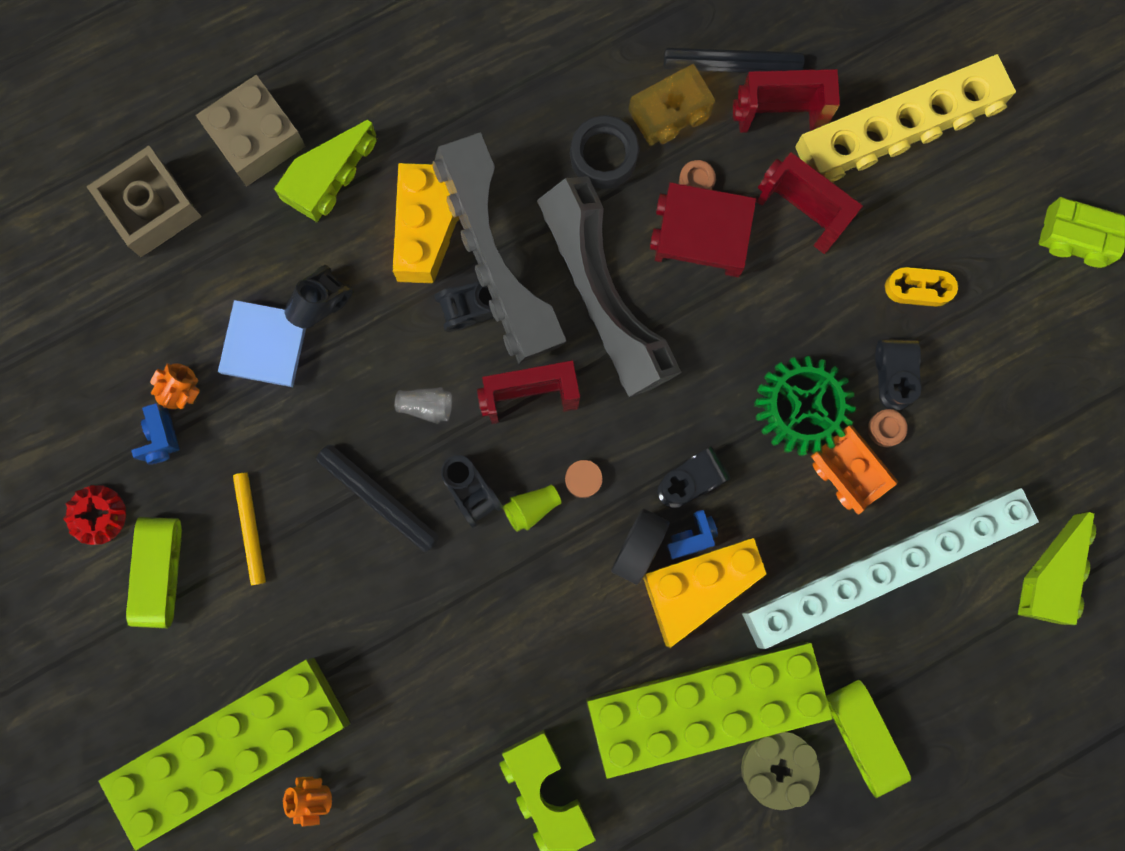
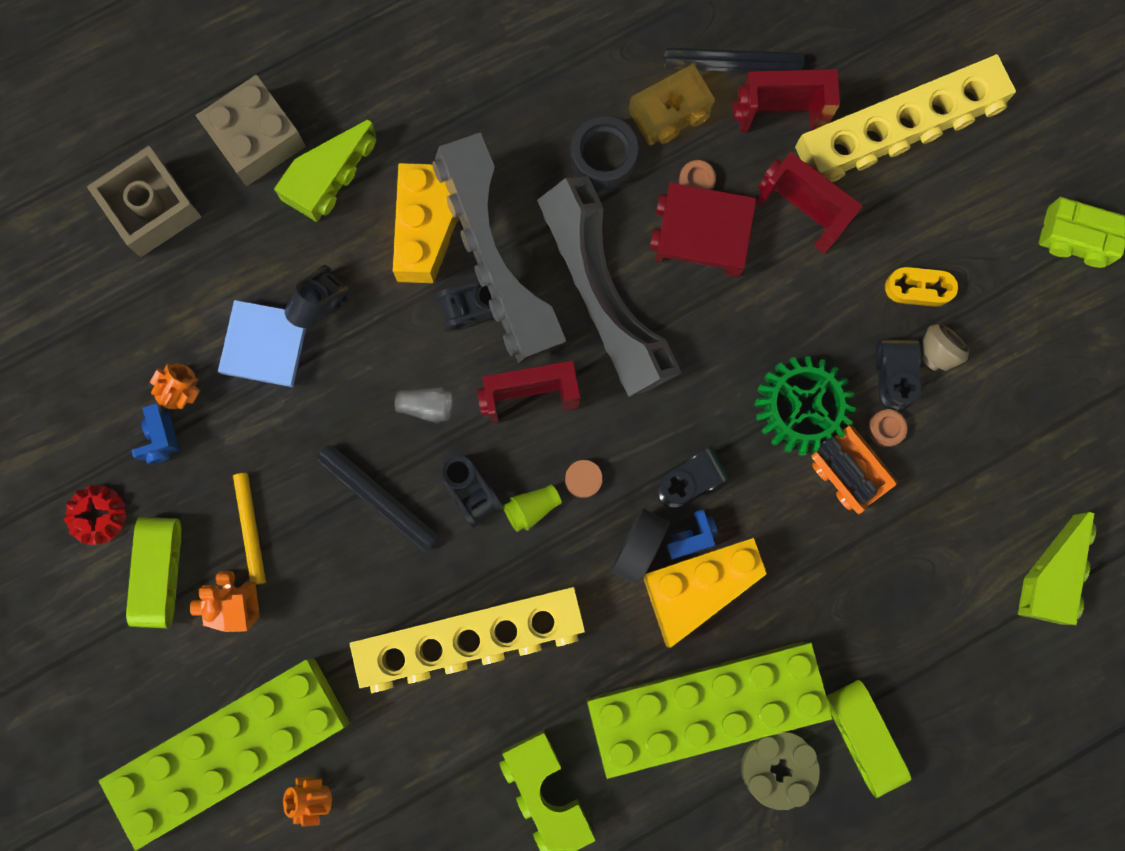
(227, 608): none -> orange piece
(370, 653): none -> light yellow brick
(847, 470): none -> black axle
(889, 568): light aqua brick -> none
(943, 348): none -> dark tan cone

